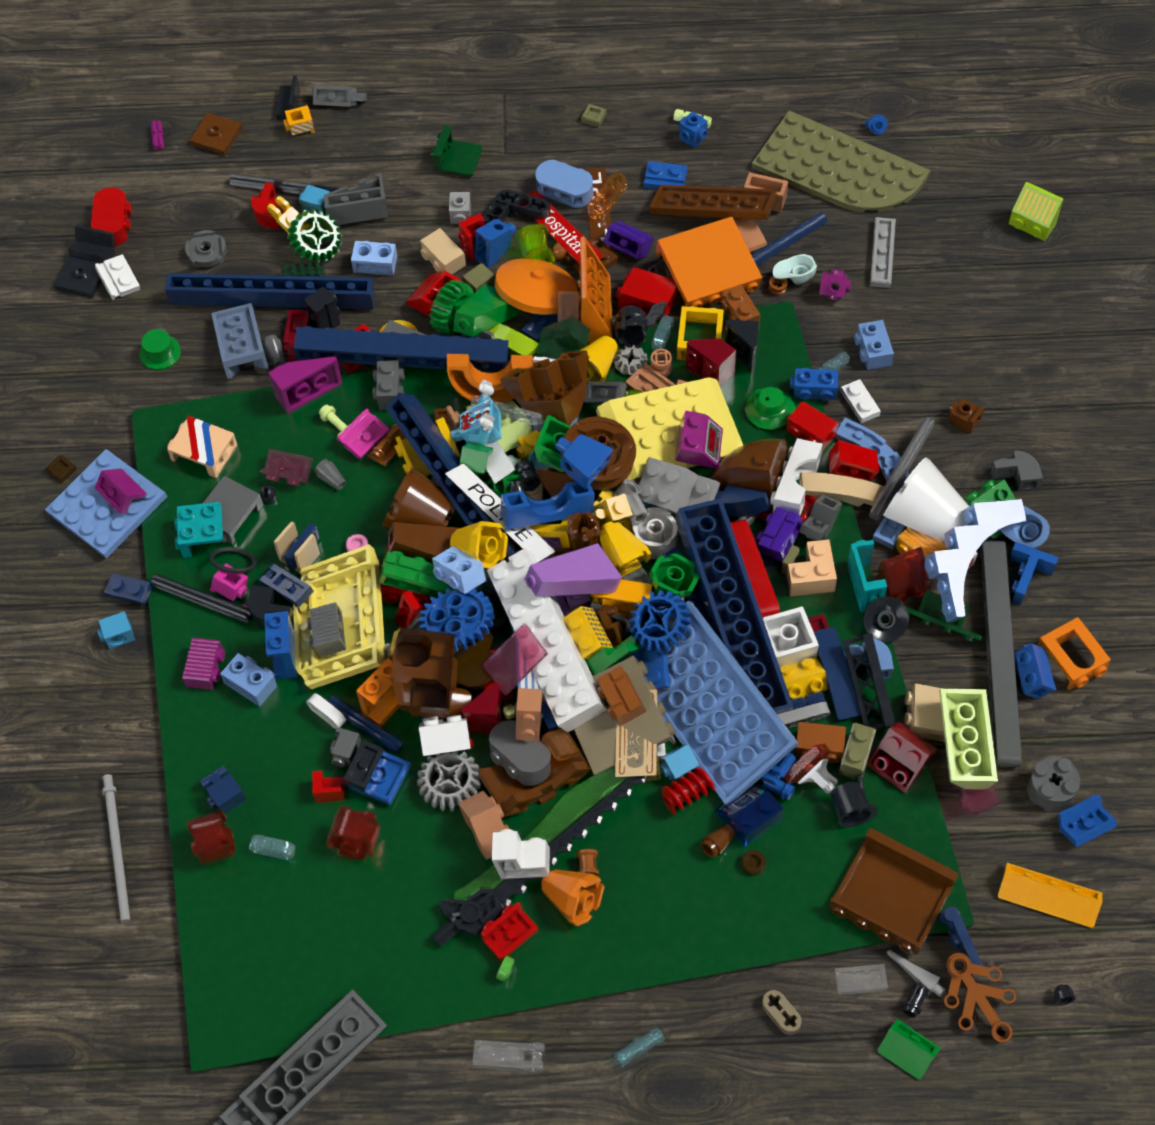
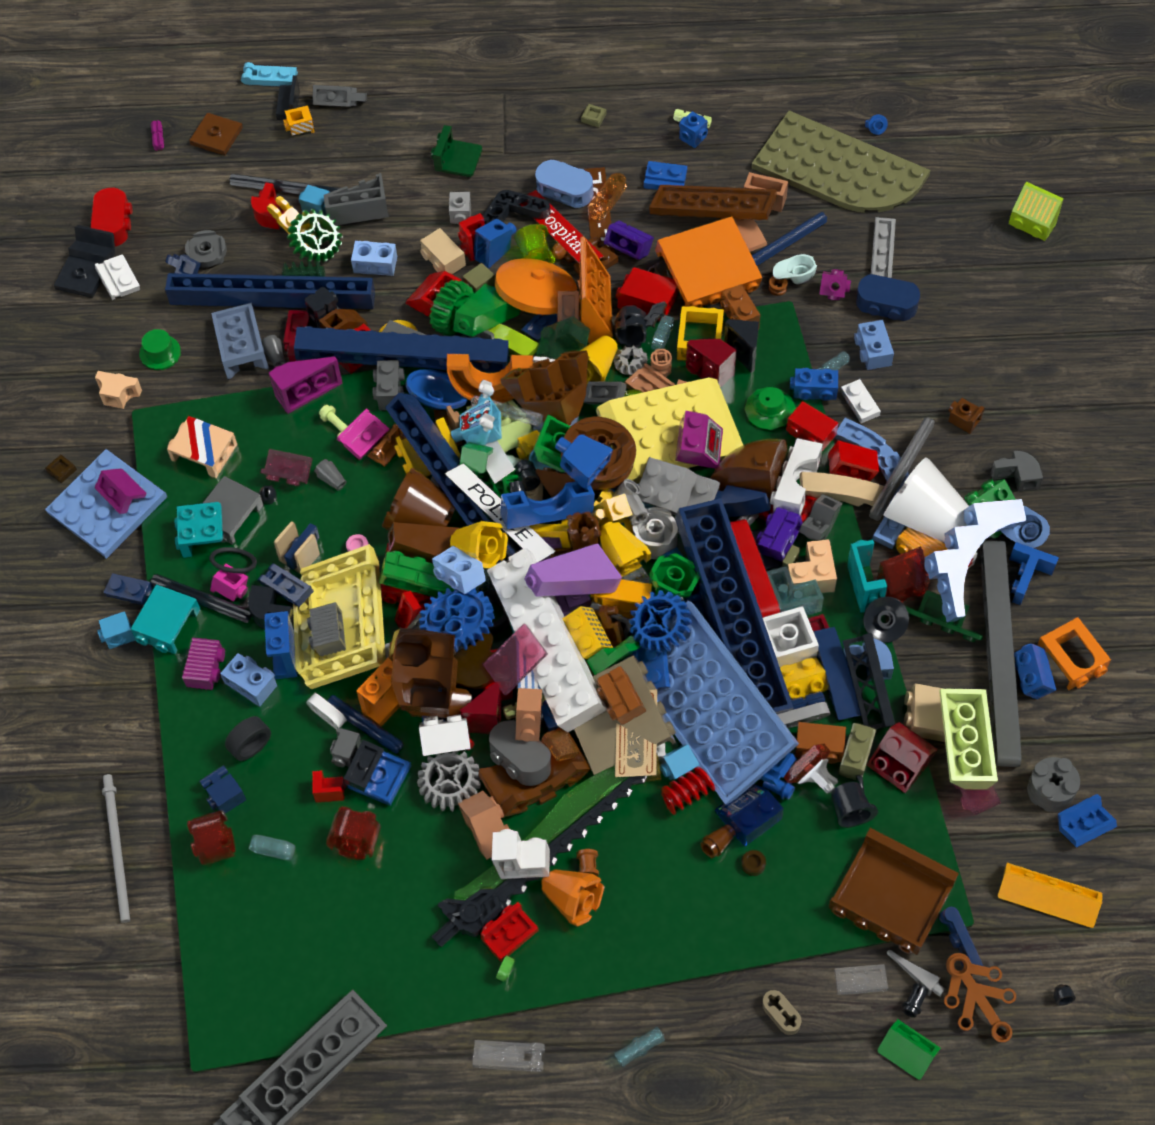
(117, 388): none -> light nougat brick
(163, 618): none -> teal panel
(183, 264): none -> dark blue plate
(247, 738): none -> black tyre
(267, 75): none -> medium azure plate
(342, 320): none -> reddish brown slope
(434, 389): none -> blue dish
(795, 596): none -> clear light blue brick
(888, 297): none -> dark blue brick

